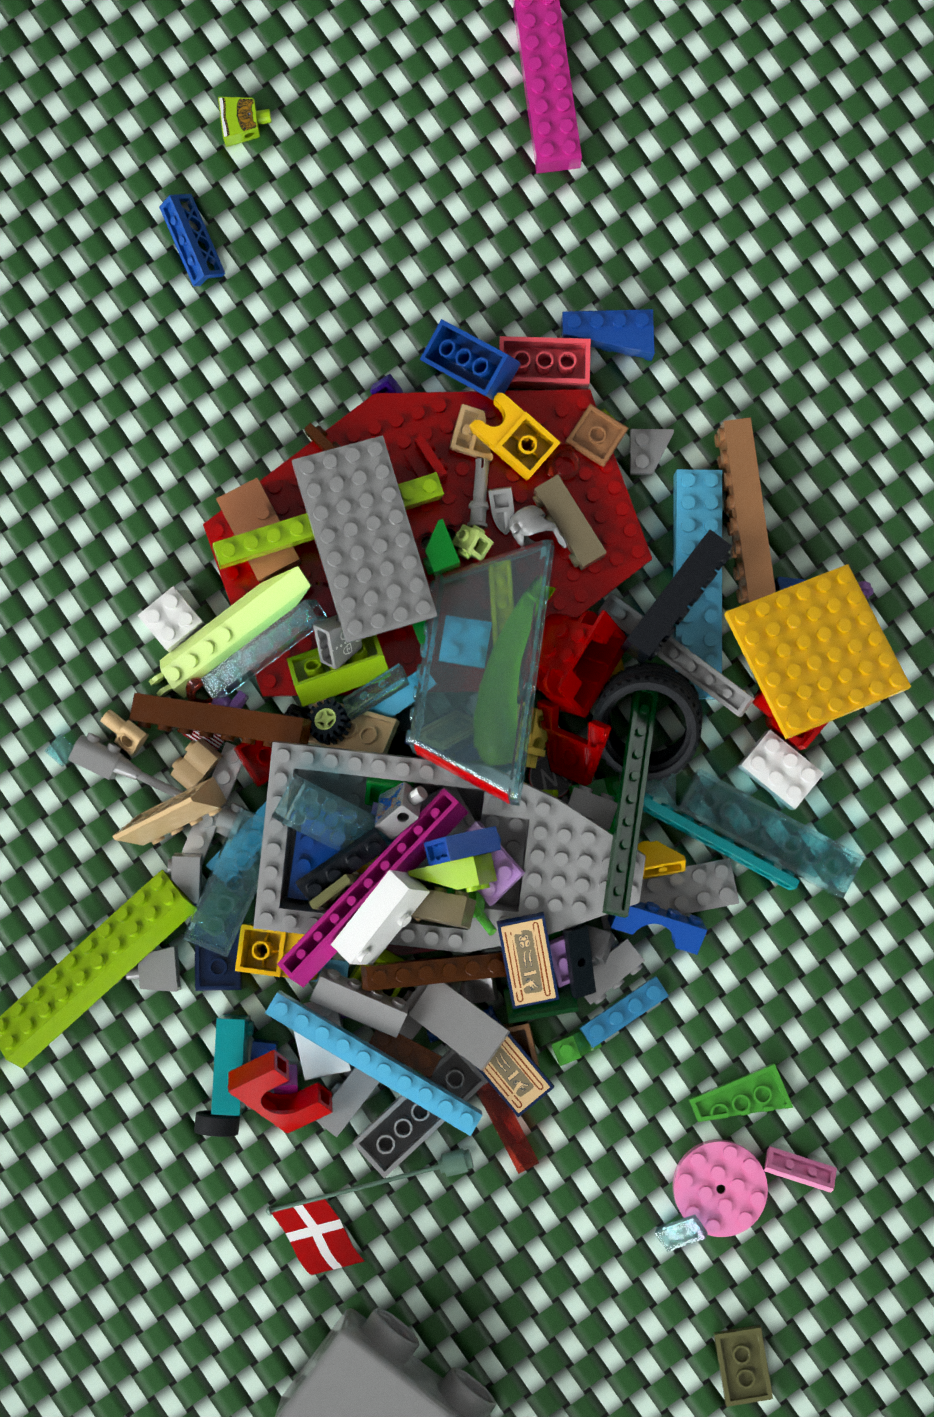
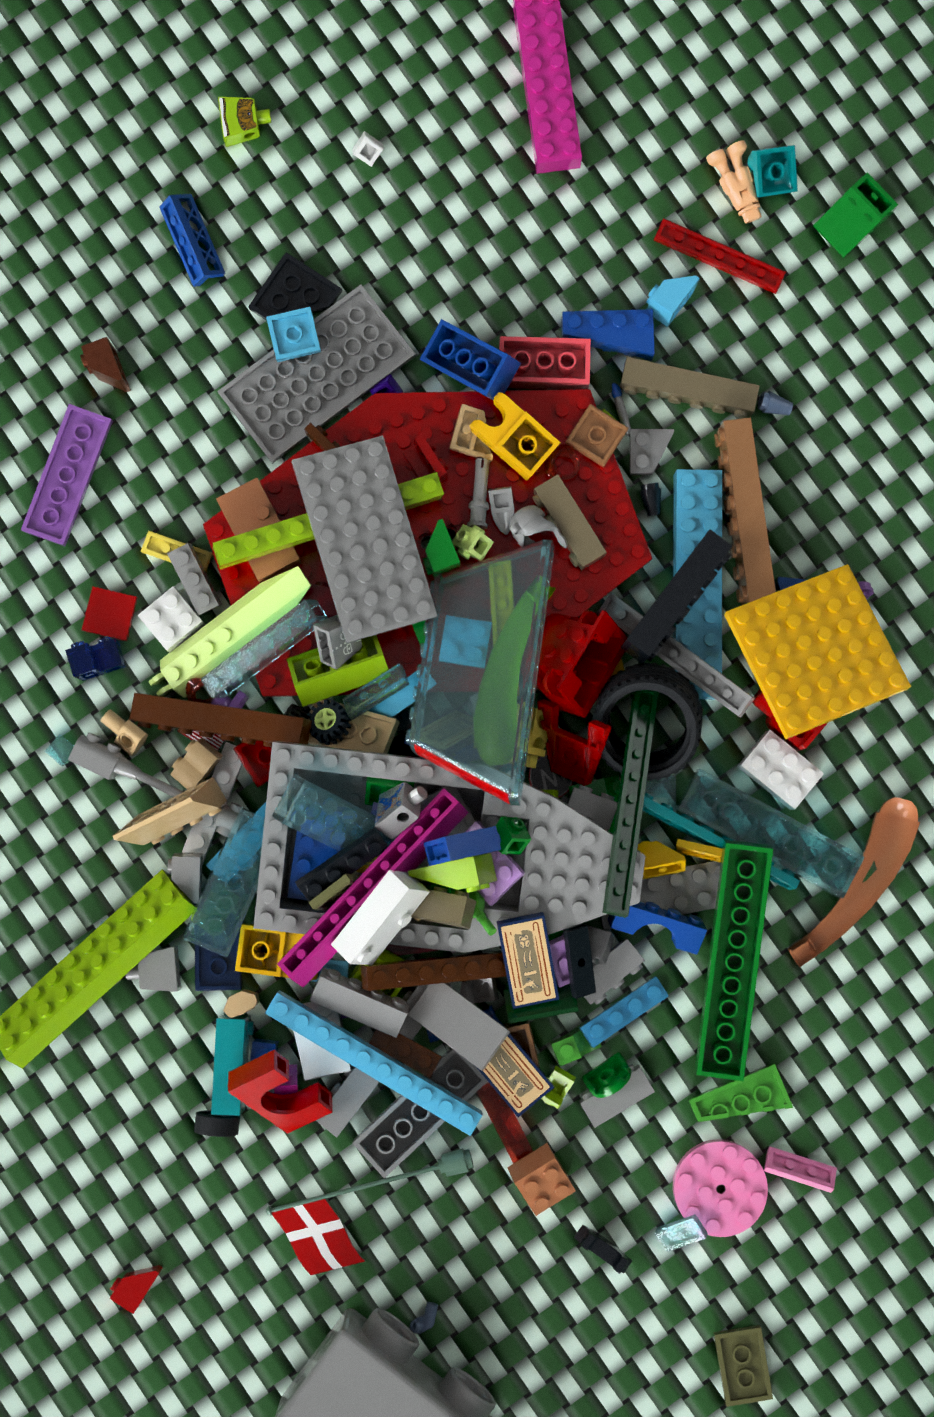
(67, 475): none -> medium lavender plate
(95, 660): none -> clear blue brick
(104, 363): none -> copper slope
(109, 613): none -> red tile
(133, 1287): none -> red slope
(159, 545): none -> light yellow tile
(194, 579): none -> light grey brick
(241, 1003): none -> tan piece
(285, 396): none -> light grey plate
(293, 334): none -> medium azure plate
(294, 287): none -> black plate
(367, 149): none -> white slope
(426, 1320): none -> sand blue arm
(513, 835): none -> green brick
(541, 1179): none -> nougat brick
(562, 1083): none -> lime bracket
(603, 1109): none -> light grey brick
(603, 1248): none -> black piece
(608, 1076): none -> green tile
(620, 407): none -> light grey piece
(651, 498): none -> black cone
(671, 297): none -> medium azure slope
(689, 387): none -> dark tan brick
(699, 850): none -> yellow tile
(719, 256): none -> red tile
(733, 960): none -> green brick
(737, 184): none -> light nougat piece
(774, 170): none -> teal slope
(774, 404): none -> sand blue cone
(856, 215): none -> green slope
(888, 846): none -> nougat animal

